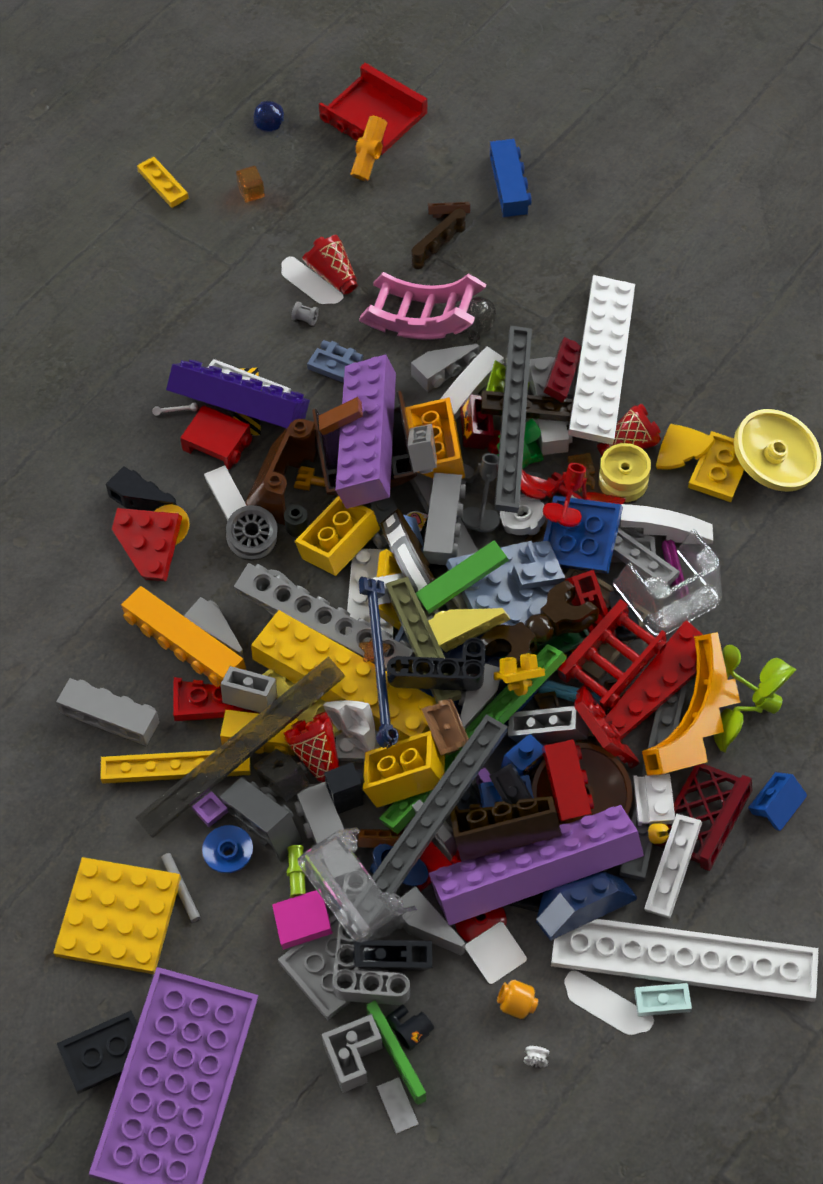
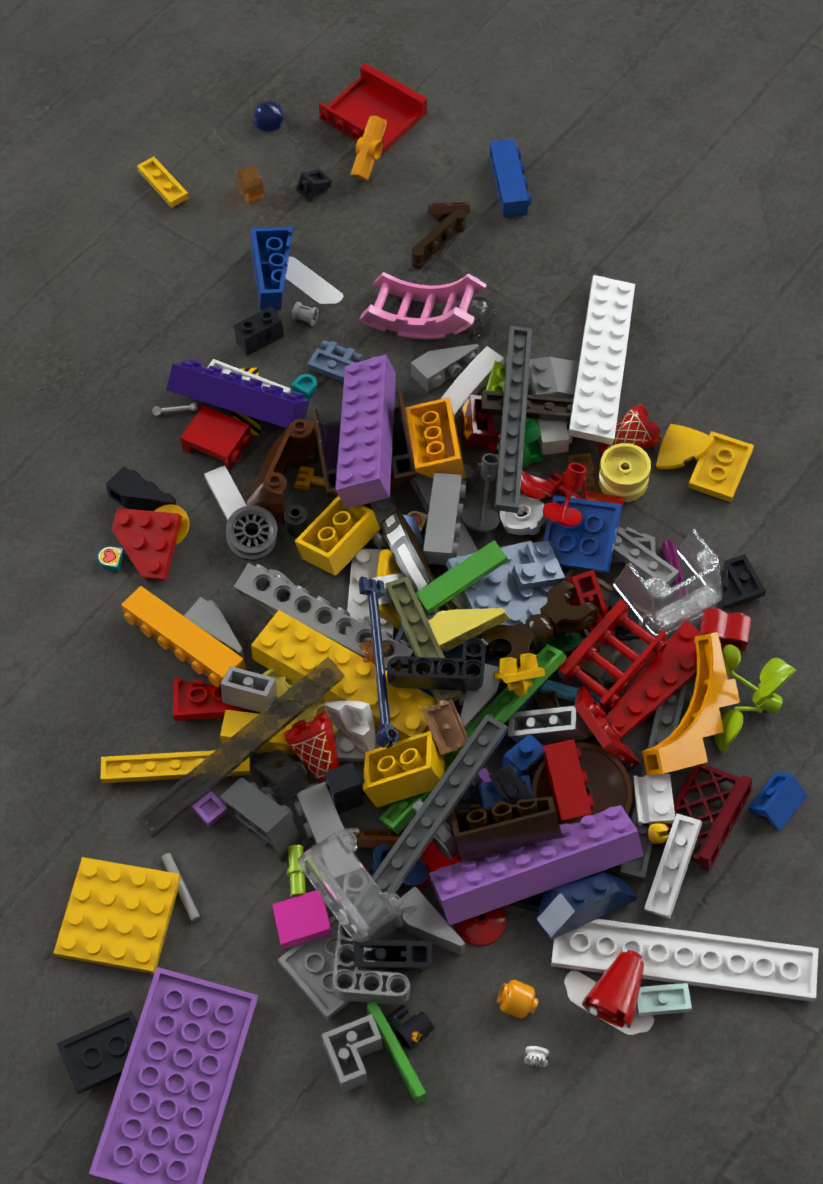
(108, 711): light grey brick -> none
(111, 558): none -> tile
(224, 839): blue dish -> none
(258, 331): none -> black brick
(270, 260): none -> blue wedge
(305, 384): none -> teal tile
(312, 181): none -> black bracket
(332, 263): red cone -> none
(340, 416): dark orange tile -> none
(397, 1105): flat silver sticker -> none
(422, 449): light grey slope -> none
(495, 952): white sticker -> none
(563, 369): dark red plate -> none
(617, 990): none -> red cone
(665, 522): white slope -> none
(731, 628): none -> red brick
(740, 582): none -> black wing
(777, 450): light yellow dish -> none

